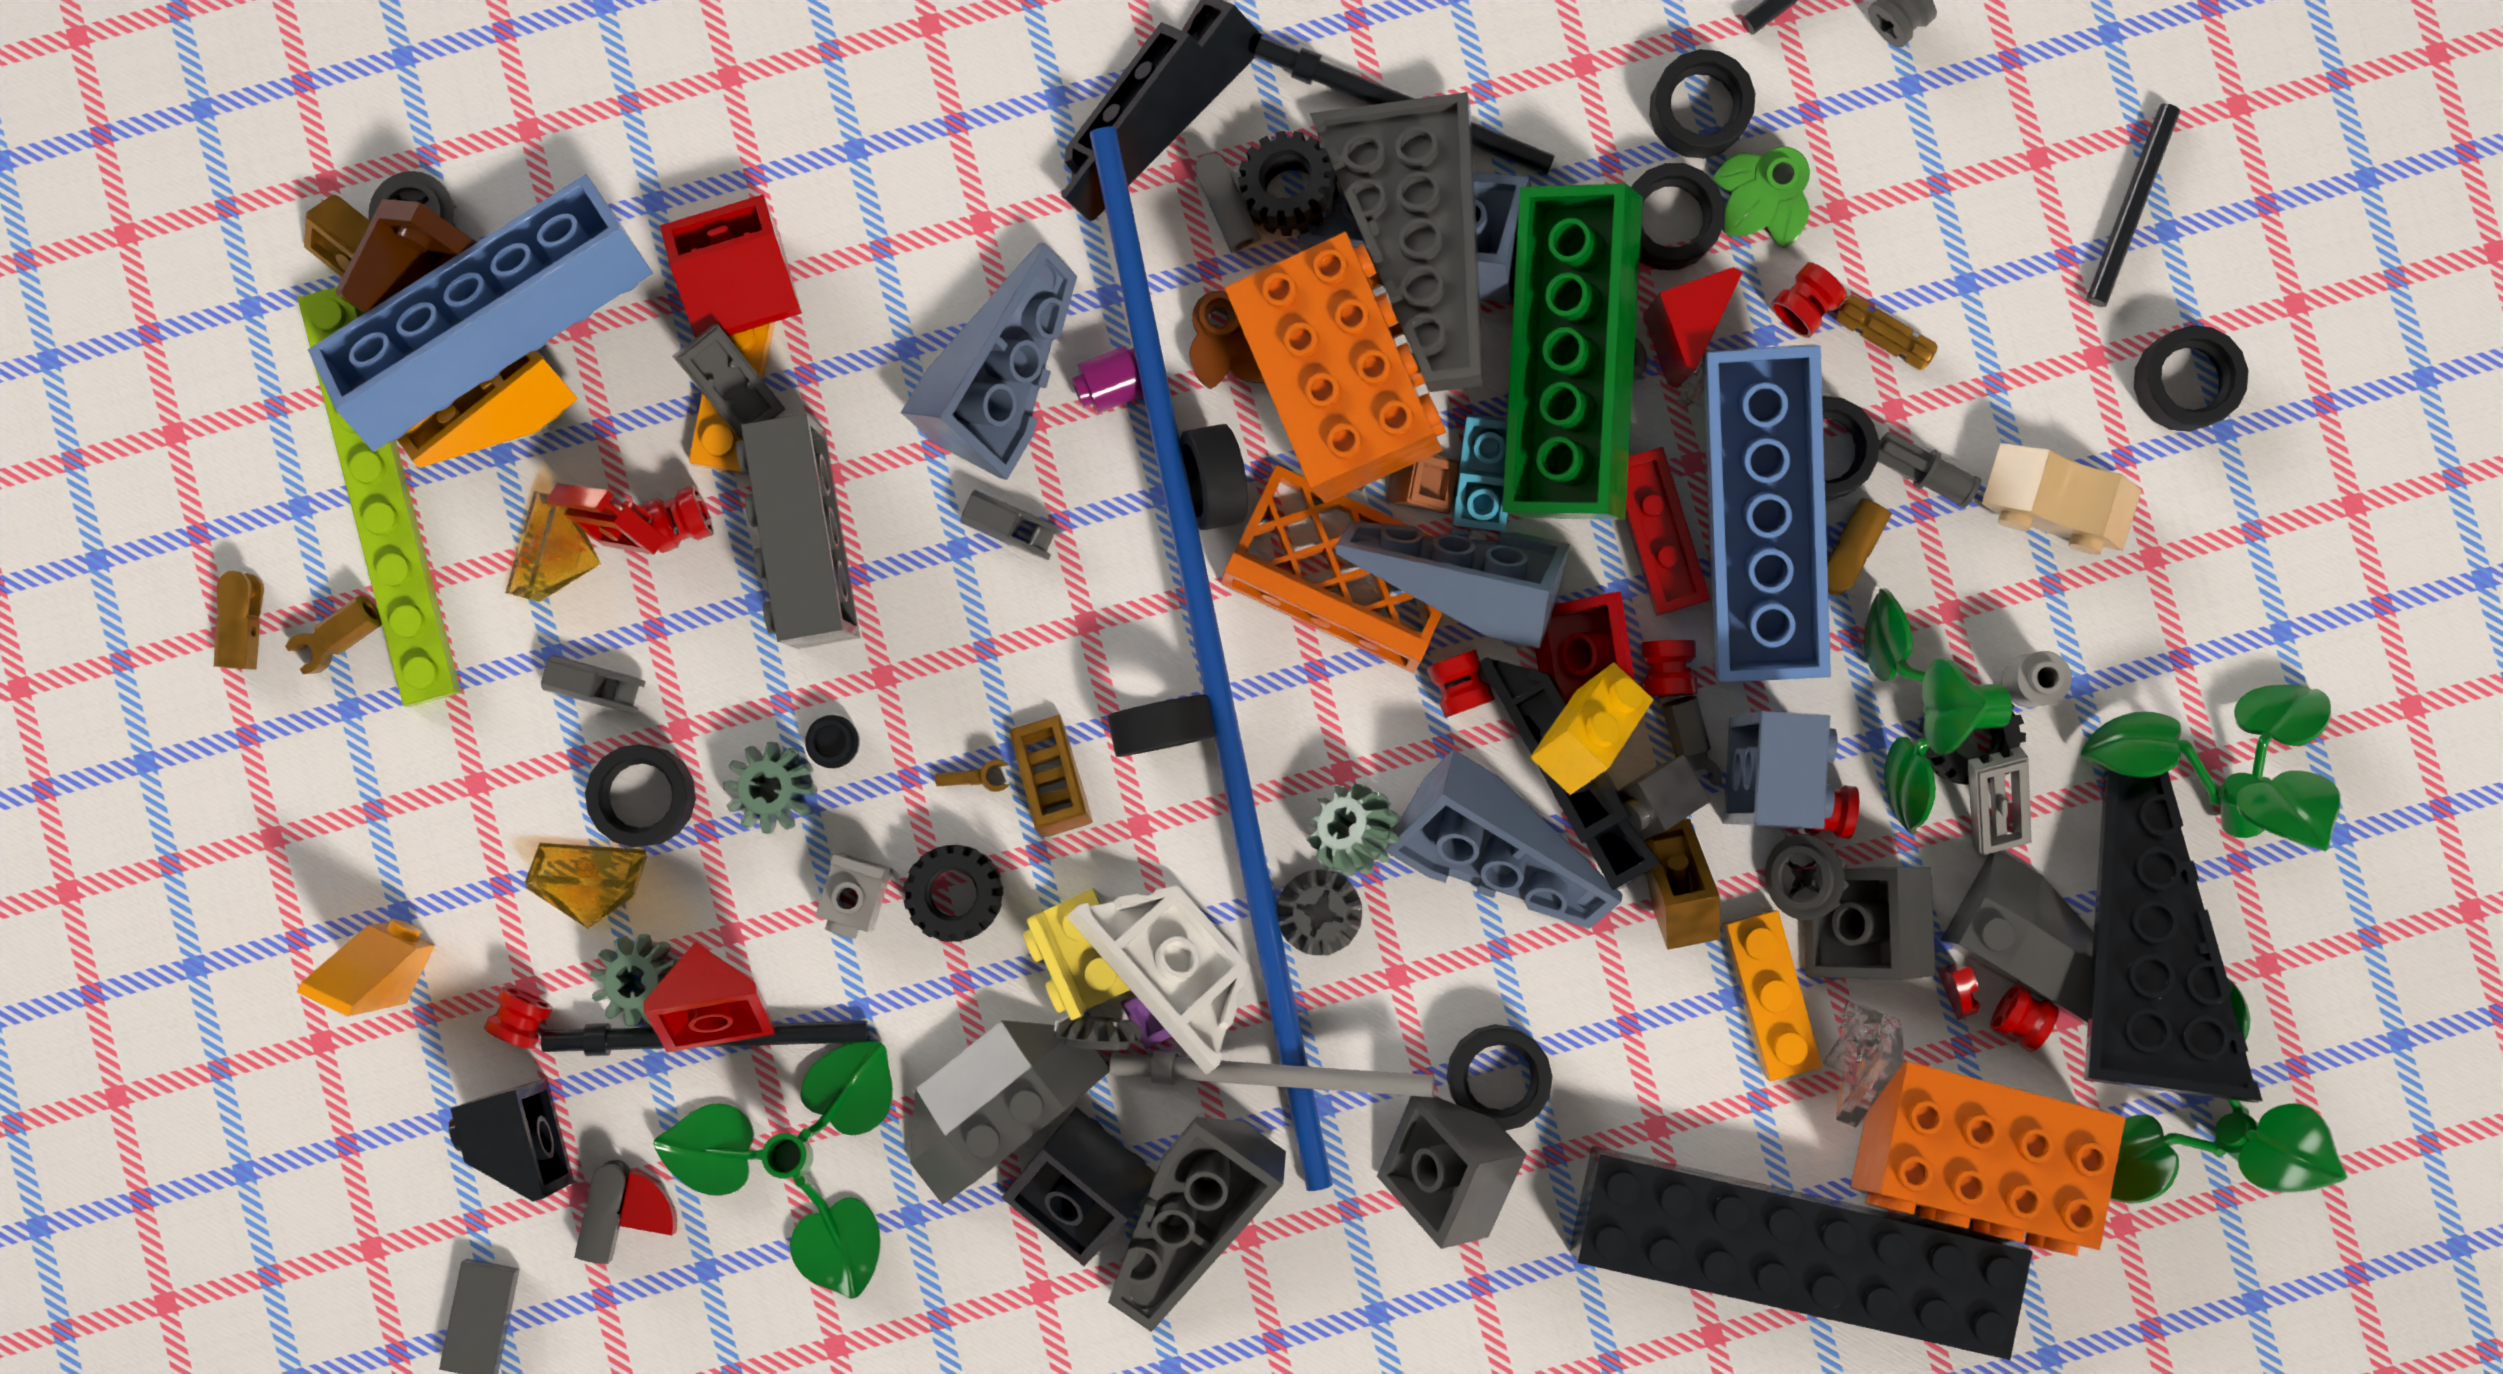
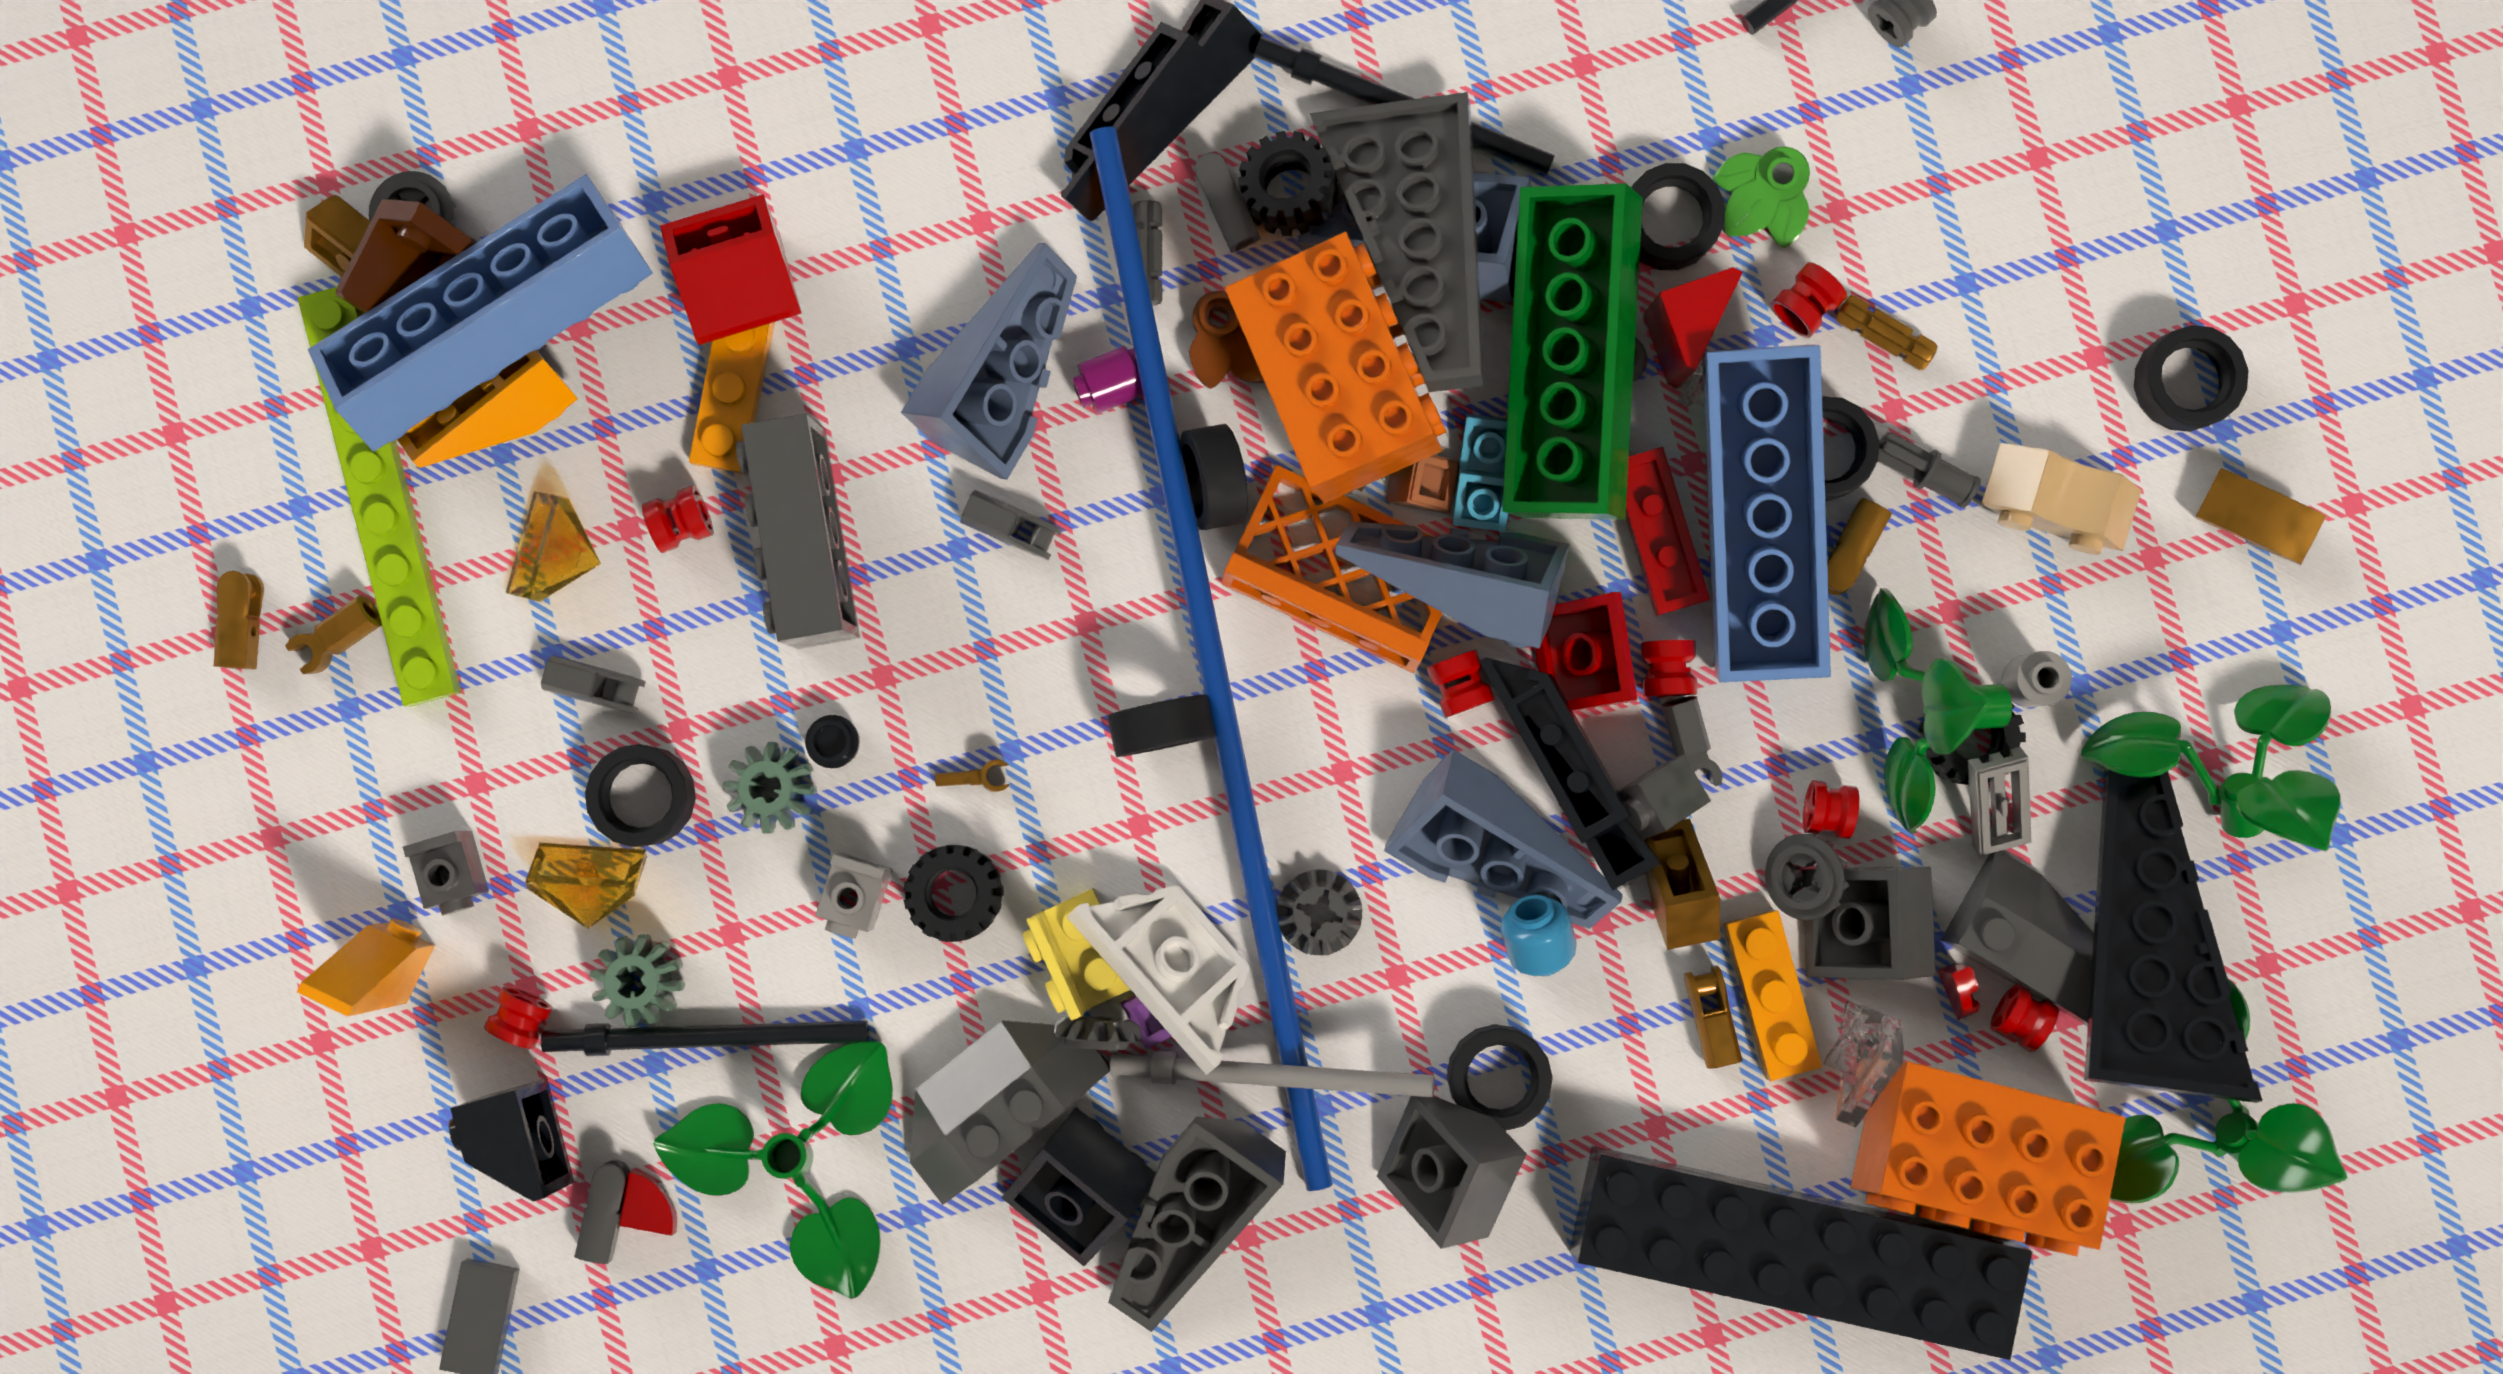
(460, 856): none -> flat silver brick
(609, 523): red plate -> none
(706, 1004): red slope -> none
(727, 380): dark grey plate -> none
(1064, 819): pearl gold slope -> none
(1148, 219): none -> dark grey axle
(1353, 830): sand green gear -> none
(1538, 936): none -> dark azure head
(1592, 729): yellow brick -> none
(1715, 1025): none -> pearl gold bar
(1725, 70): black tyre -> none
(1779, 770): sand blue brick -> none
(2133, 205): black bar -> none
(2261, 516): none -> pearl gold slope

